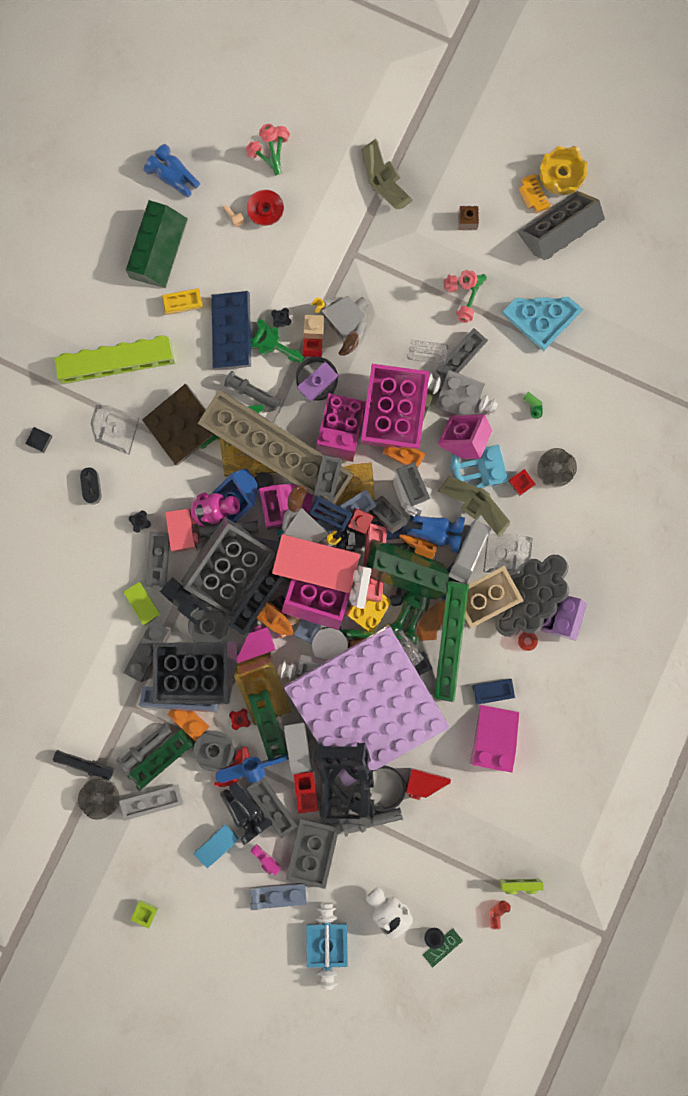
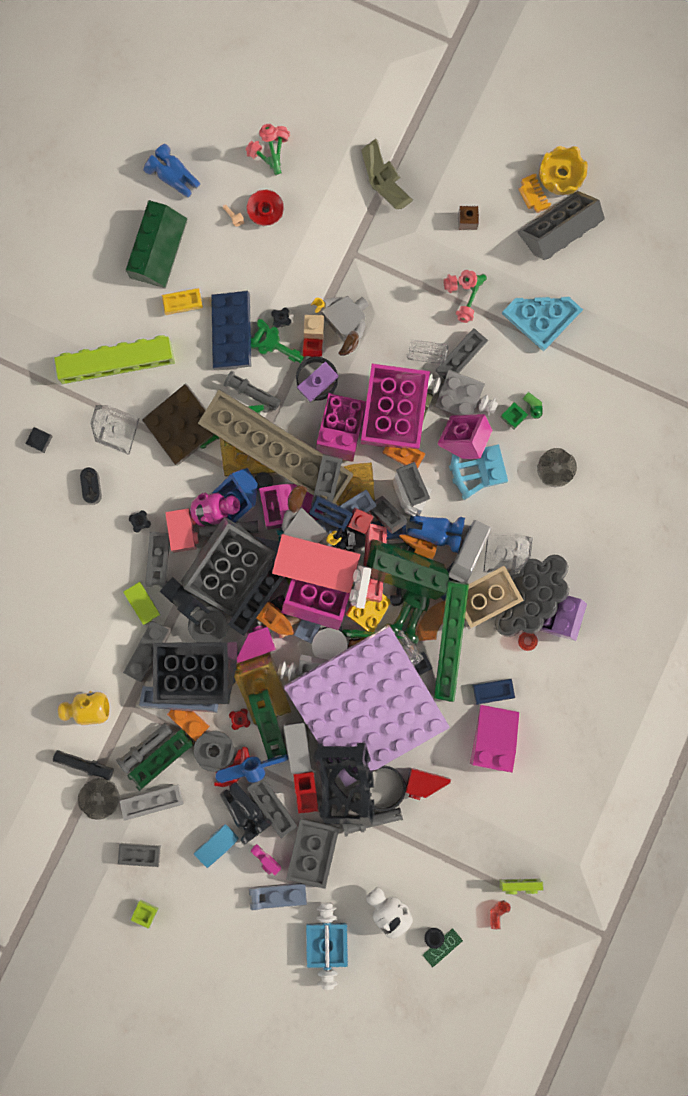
(86, 709): none -> yellow piece
(139, 855): none -> dark grey plate
(477, 503): olive plate -> none
(514, 416): none -> green plate
(521, 482): red plate -> none

